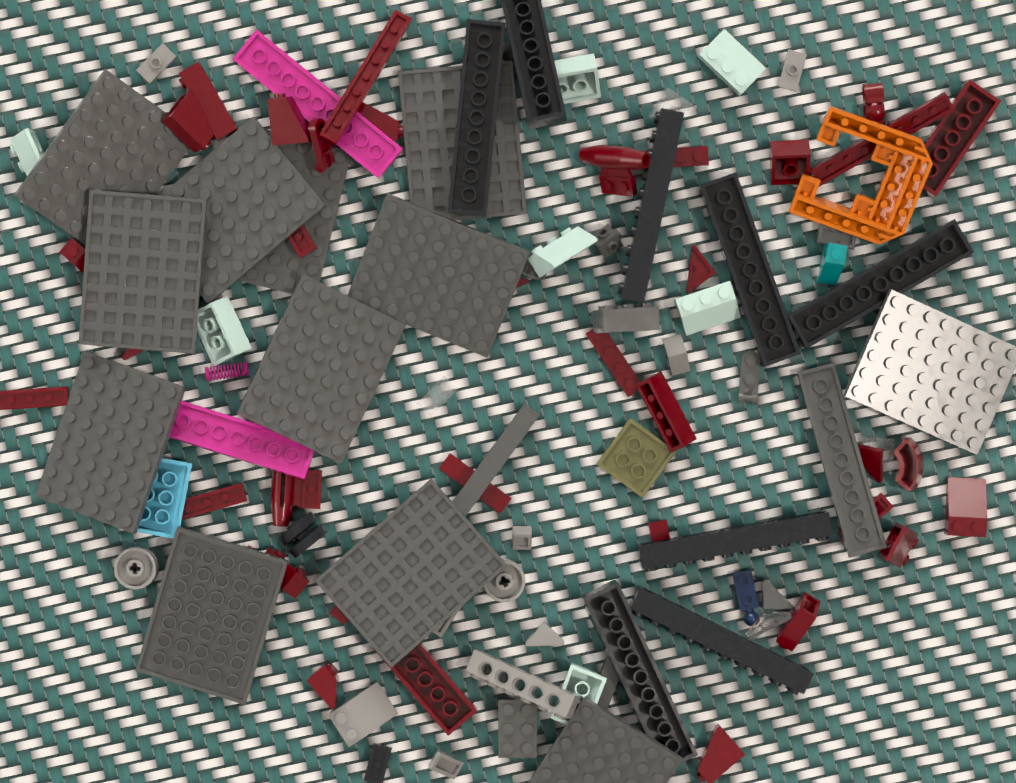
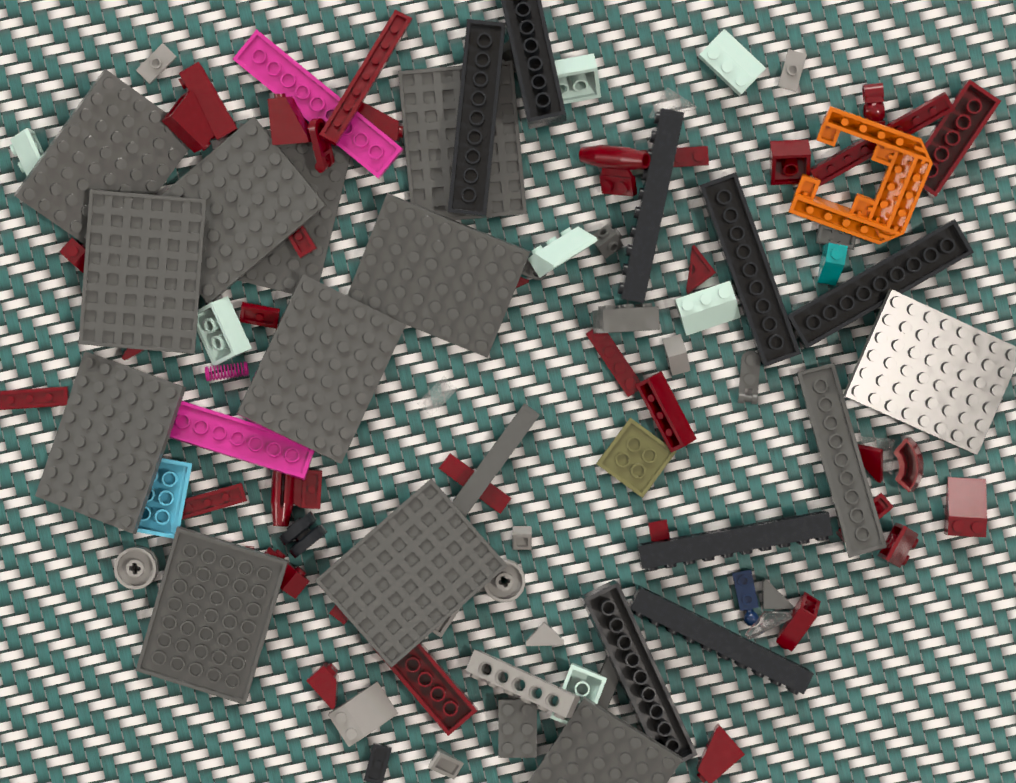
(259, 315): none -> dark red plate

